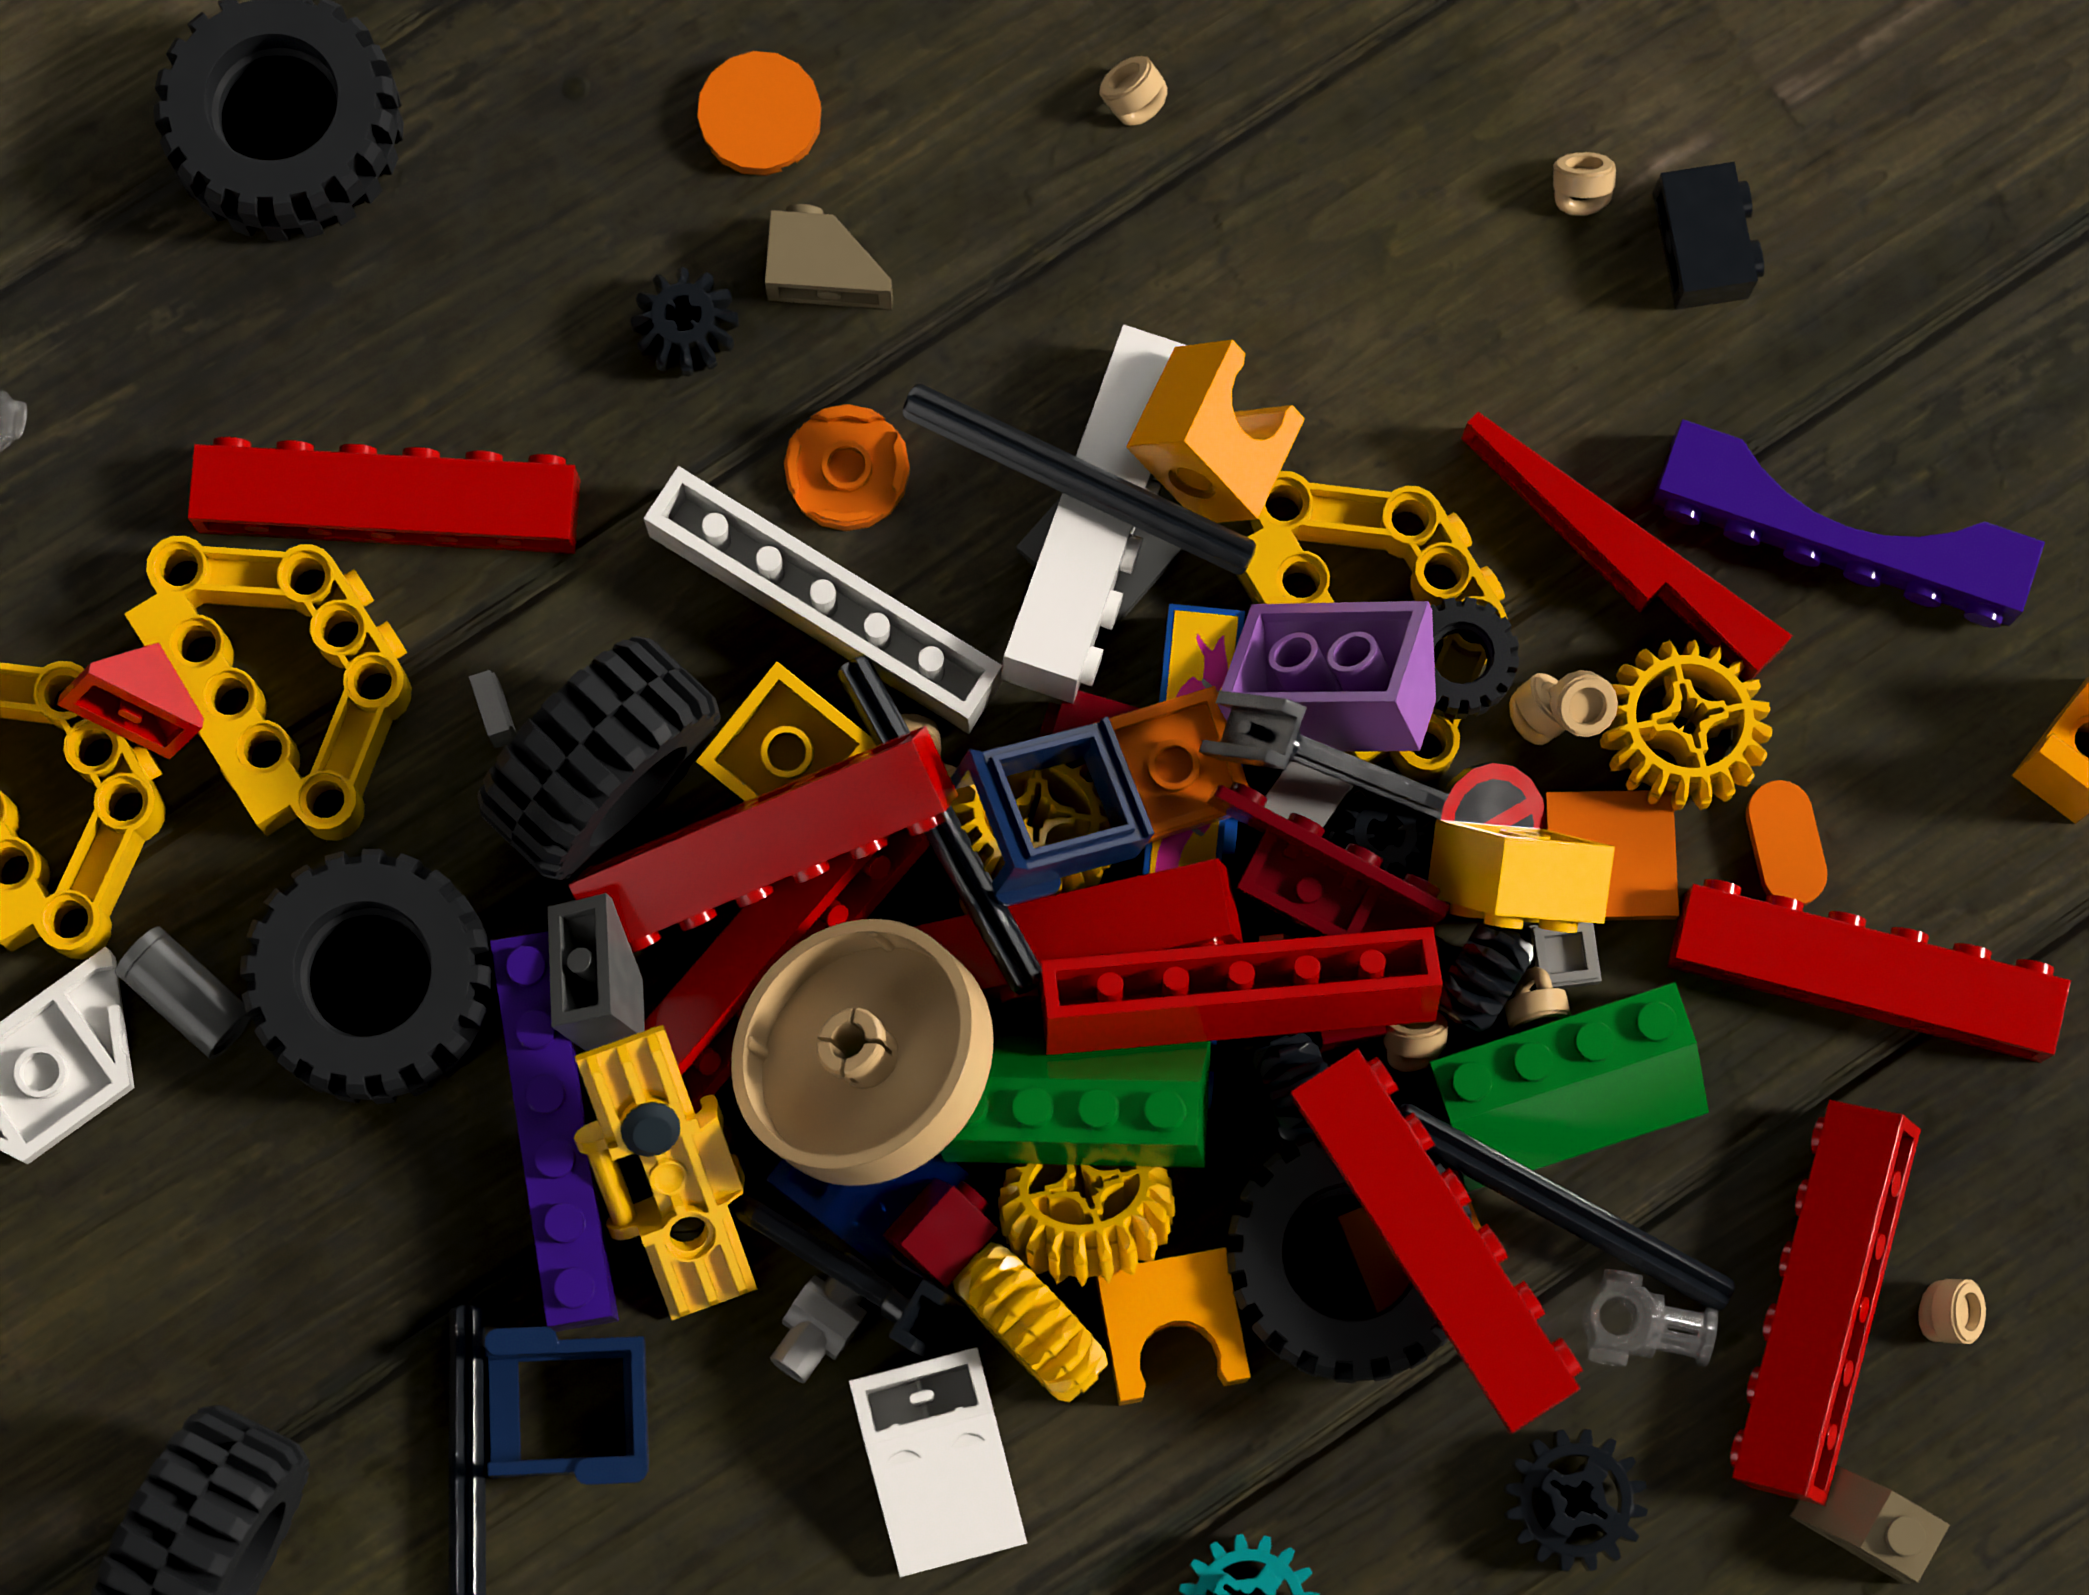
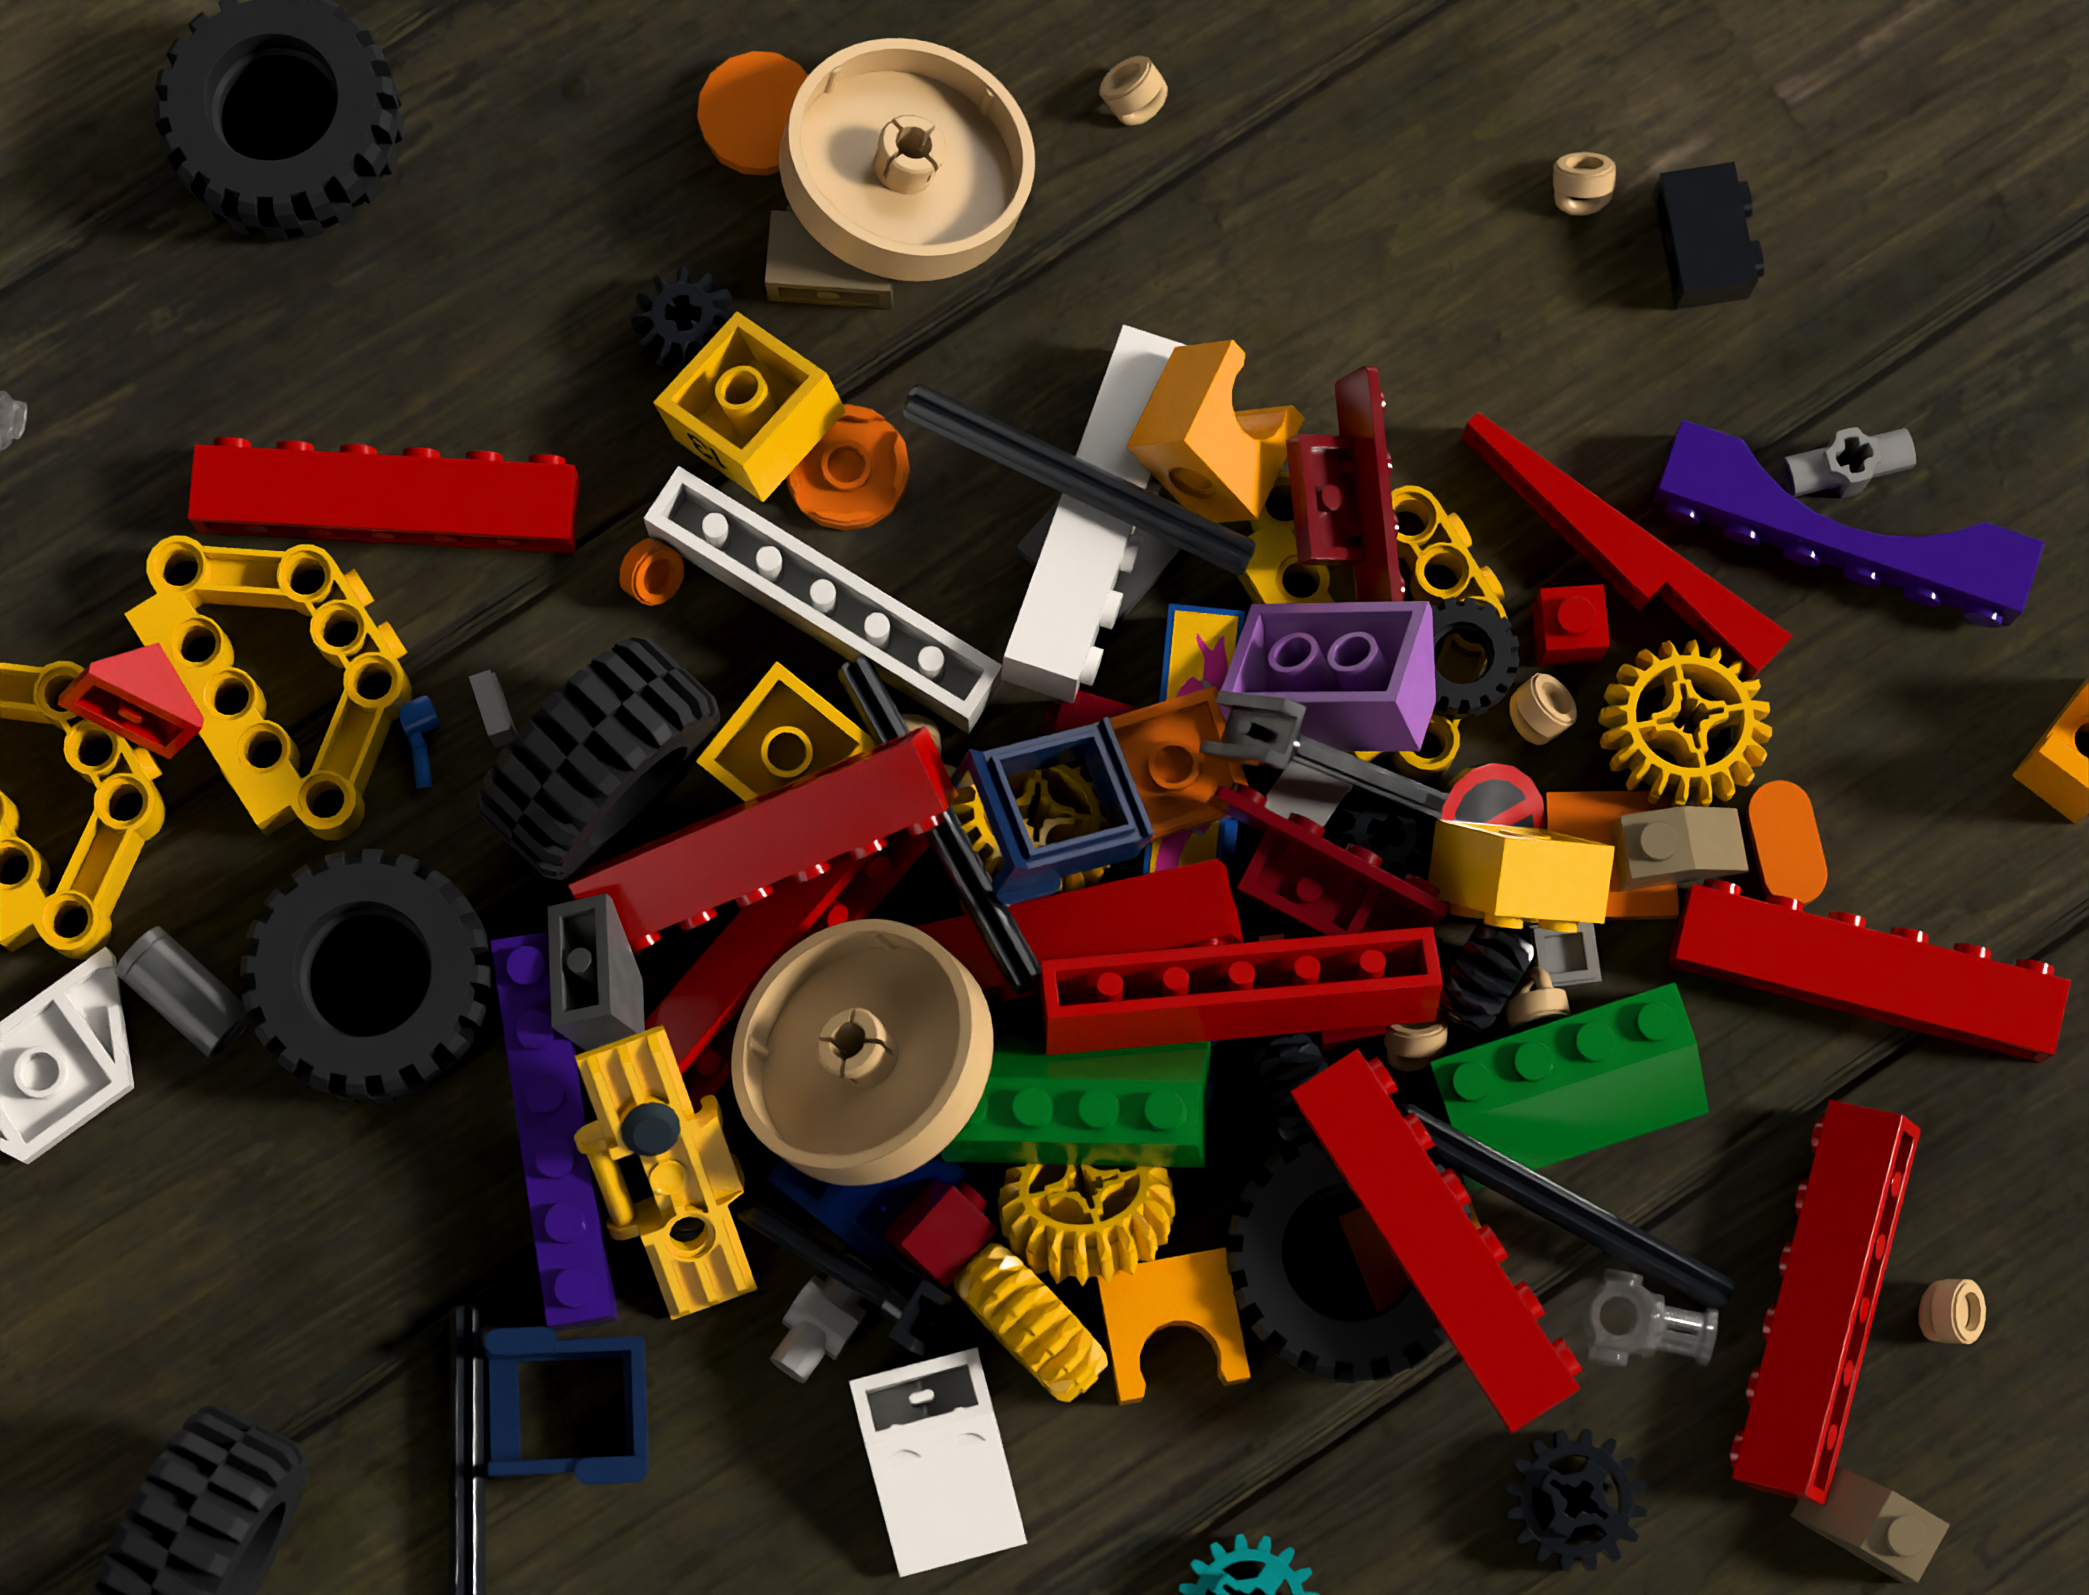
(417, 718): none -> blue hand
(651, 572): none -> orange tile
(750, 406): none -> yellow brick
(957, 169): none -> tan piece
(1345, 492): none -> dark red bracket
(1570, 625): none -> red brick
(1583, 703): tan tile -> none
(1677, 846): none -> dark tan slope
(1876, 454): none -> light grey axle

